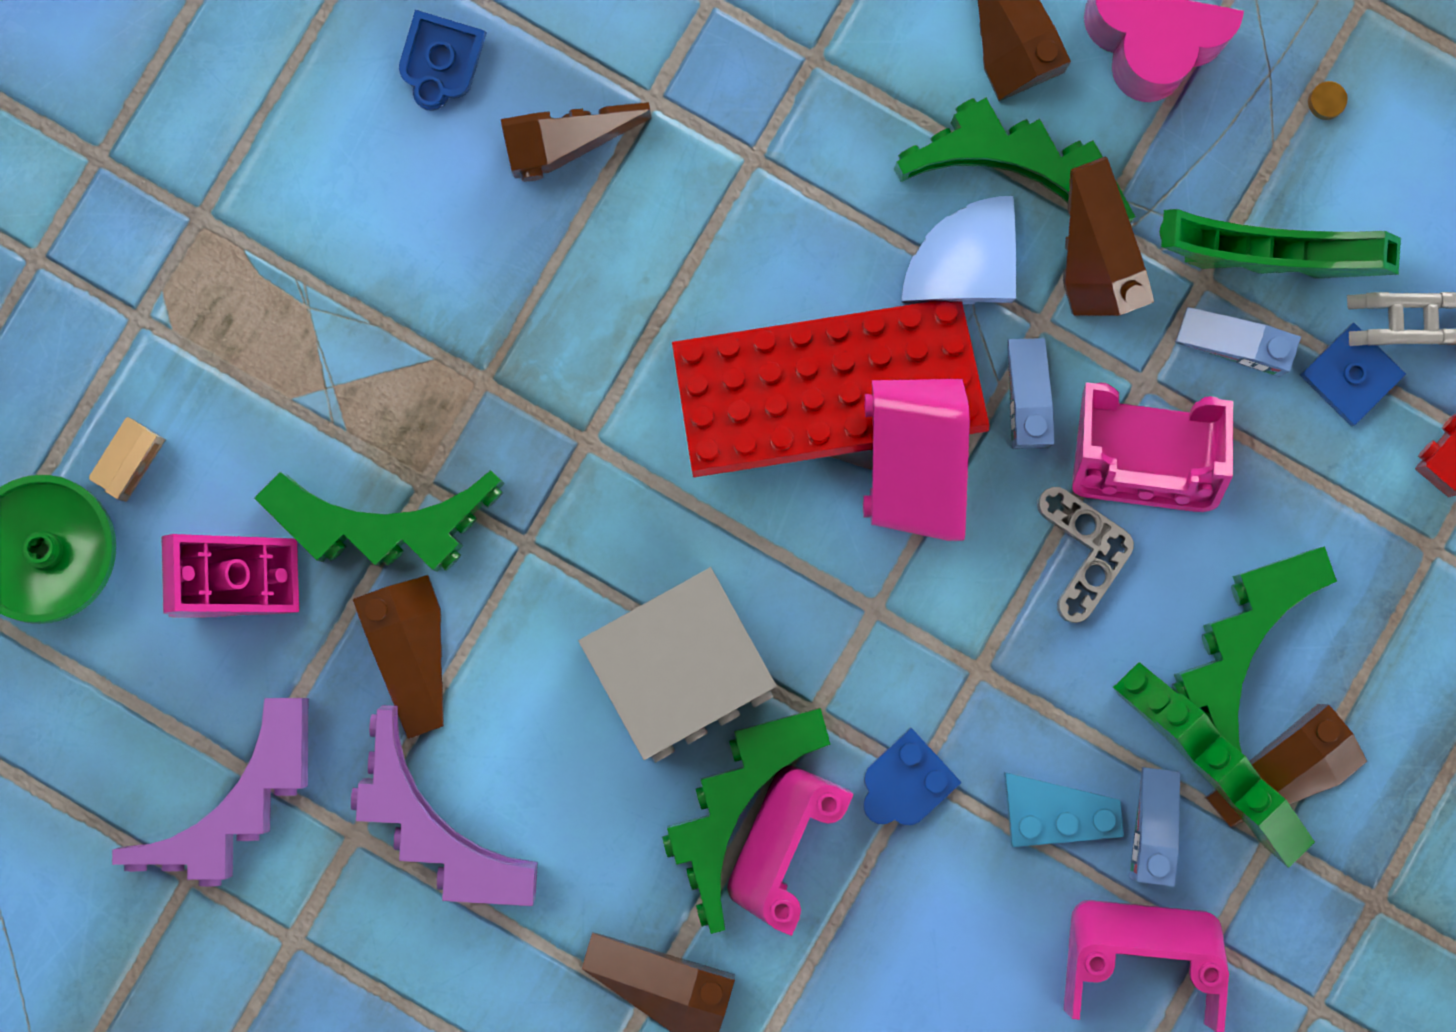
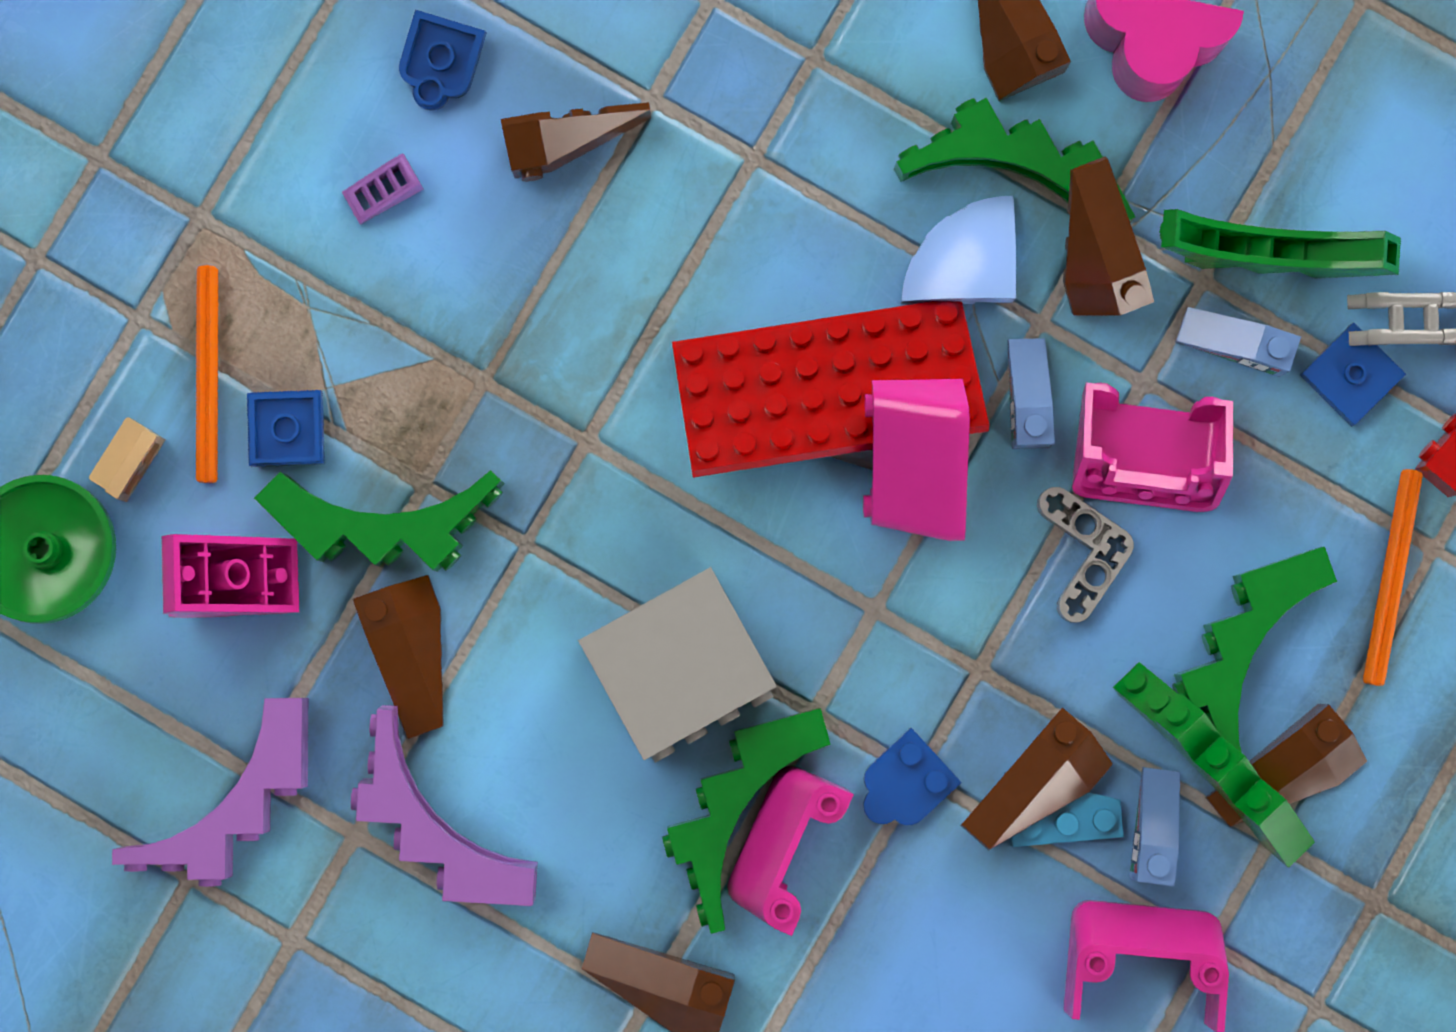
(207, 374): none -> orange axle
(285, 428): none -> blue plate
(400, 194): none -> medium lavender slope
(1049, 774): none -> reddish brown wedge
(1327, 100): pearl gold tile -> none
(1392, 577): none -> orange axle

